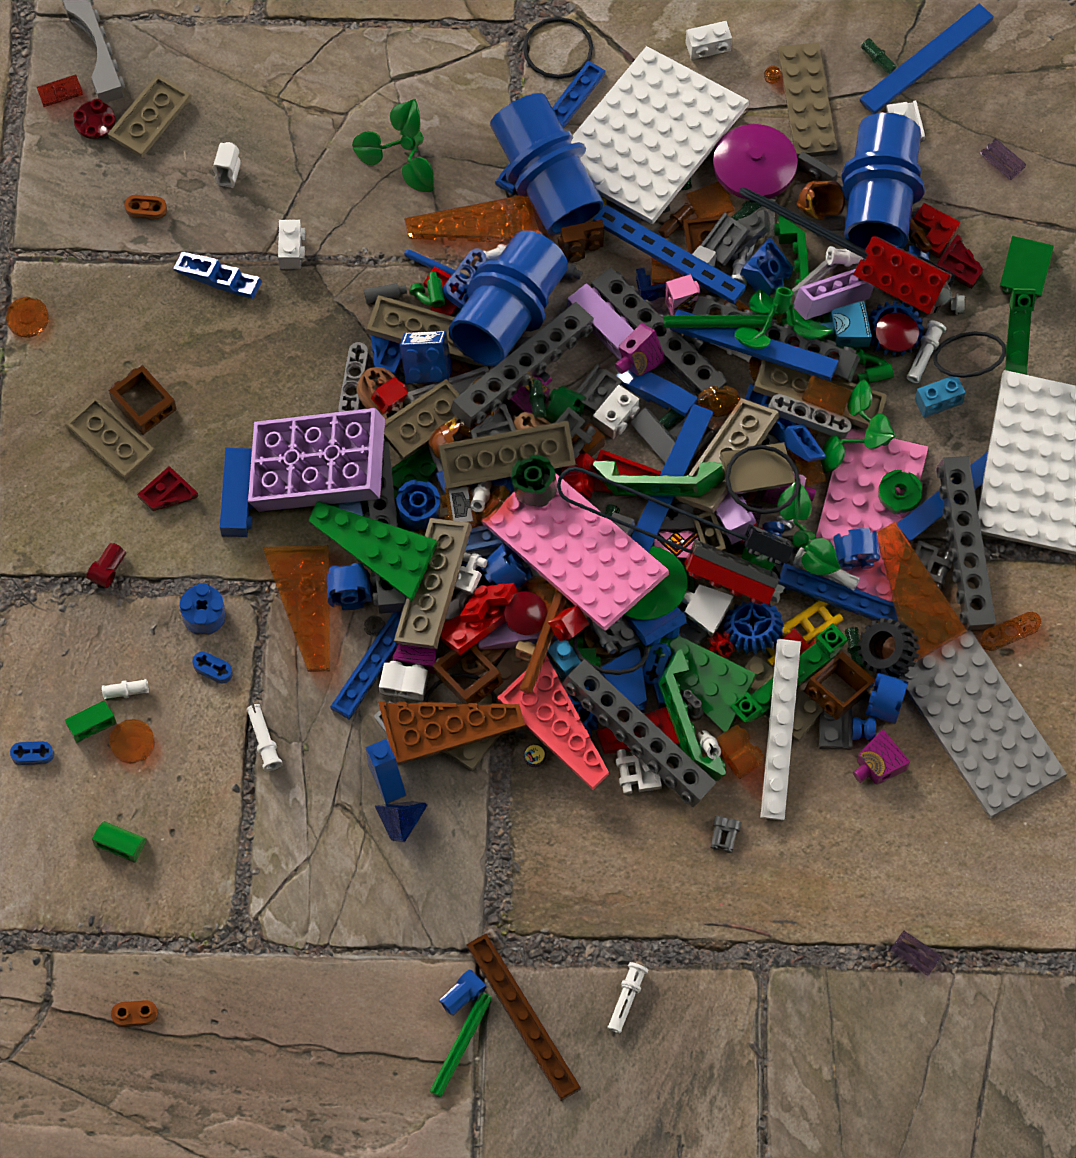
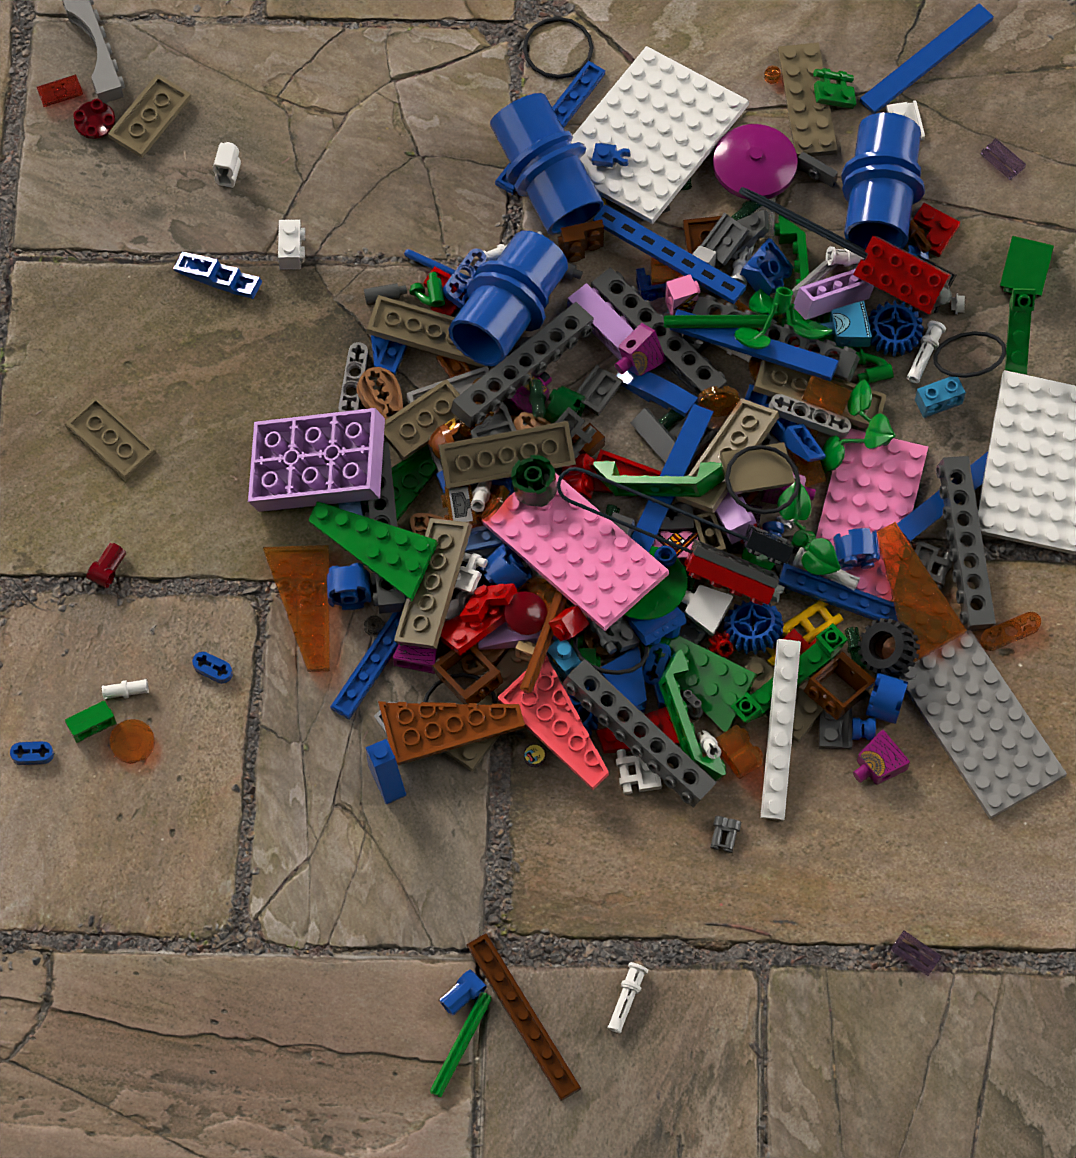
(27, 317): clear orange tile -> none
(118, 841): green brick -> none
(133, 1013): dark orange plate -> none
(146, 206): dark orange plate -> none
(153, 415): reddish brown window -> none
(166, 491): dark red wing -> none
(192, 606): blue brick -> none
(235, 491): blue brick -> none
(266, 746): white pin -> none
(389, 395): red brick -> none
(400, 818): clear blue slope -> none
(403, 680): white brick -> none
(406, 119): green plant -> none
(426, 357): blue brick -> none
(427, 500): blue brick -> none
(478, 222): clear orange wing -> none
(607, 154): none -> blue plate
(616, 412): white brick -> none
(665, 551): none -> blue plate
(676, 220): reddish brown axle -> none
(708, 40): white brick -> none
(710, 201): clear orange piece -> none
(821, 199): dark orange helmet -> none
(832, 93): none -> green plate
(878, 55): clear green axle -> none
(897, 332): dark red dish -> none
(902, 480): green plate -> none
(961, 262): dark red wing -> none

